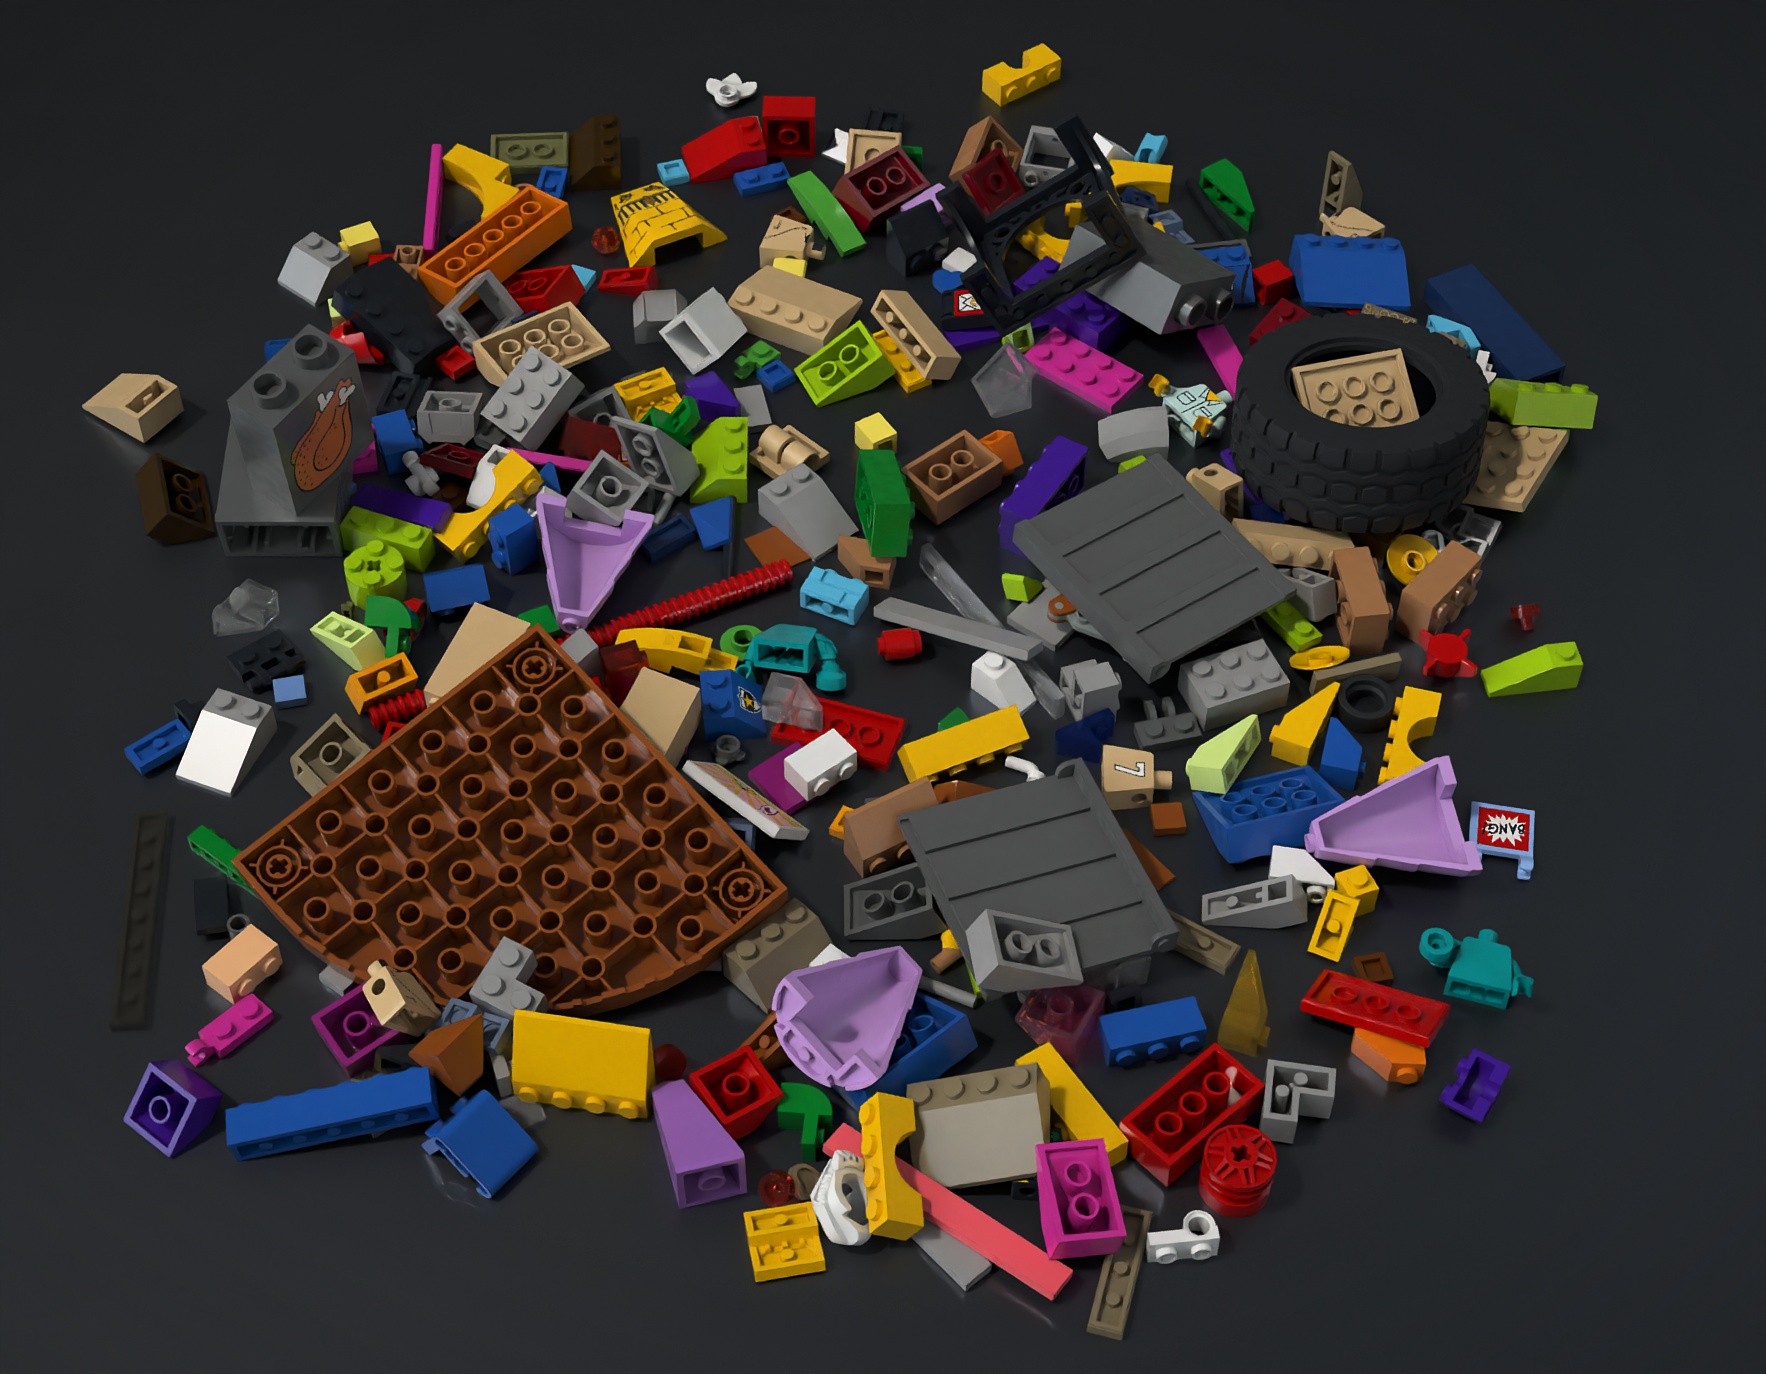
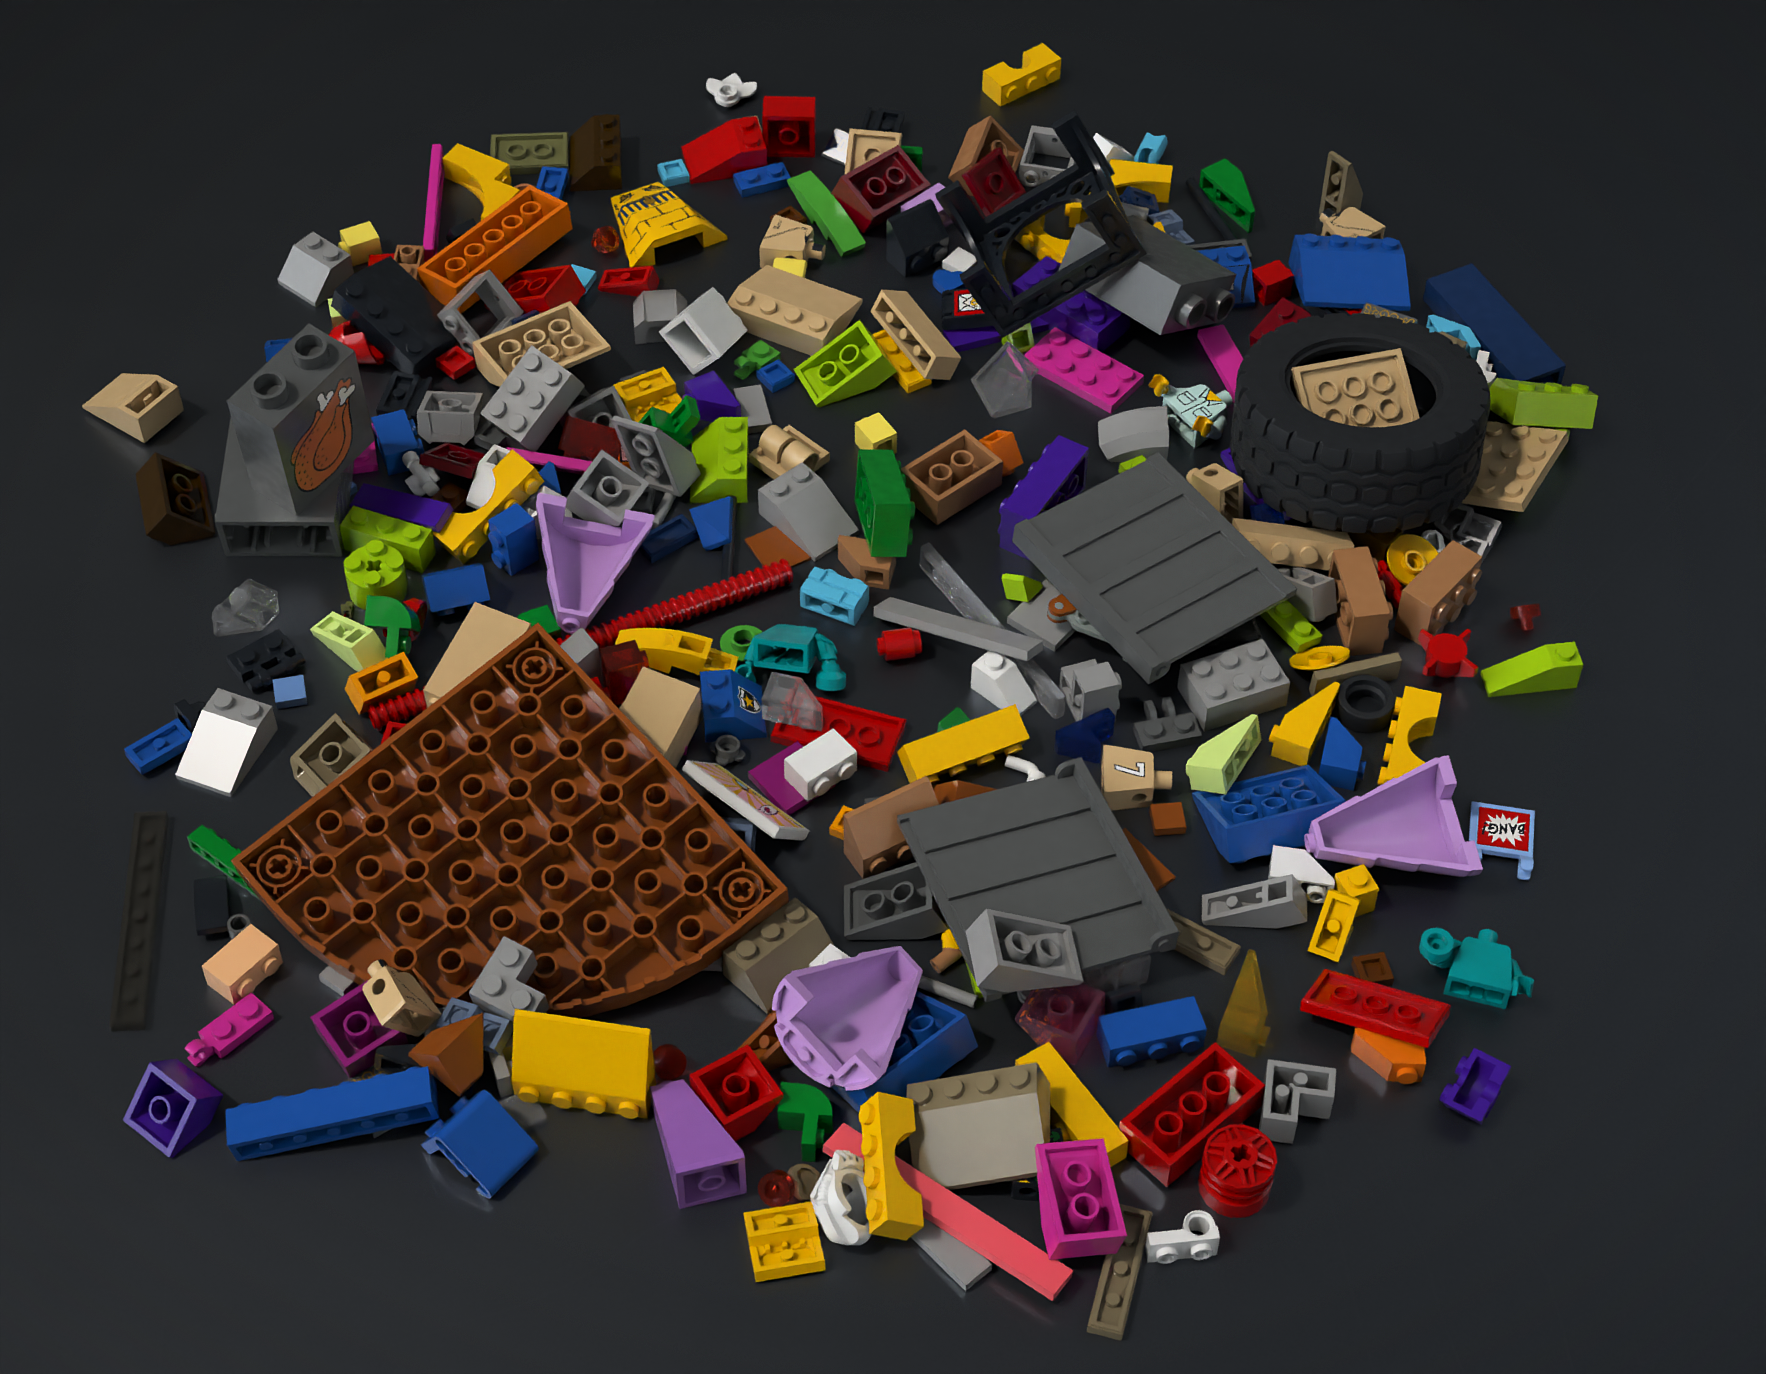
(1392, 585): none -> red axle

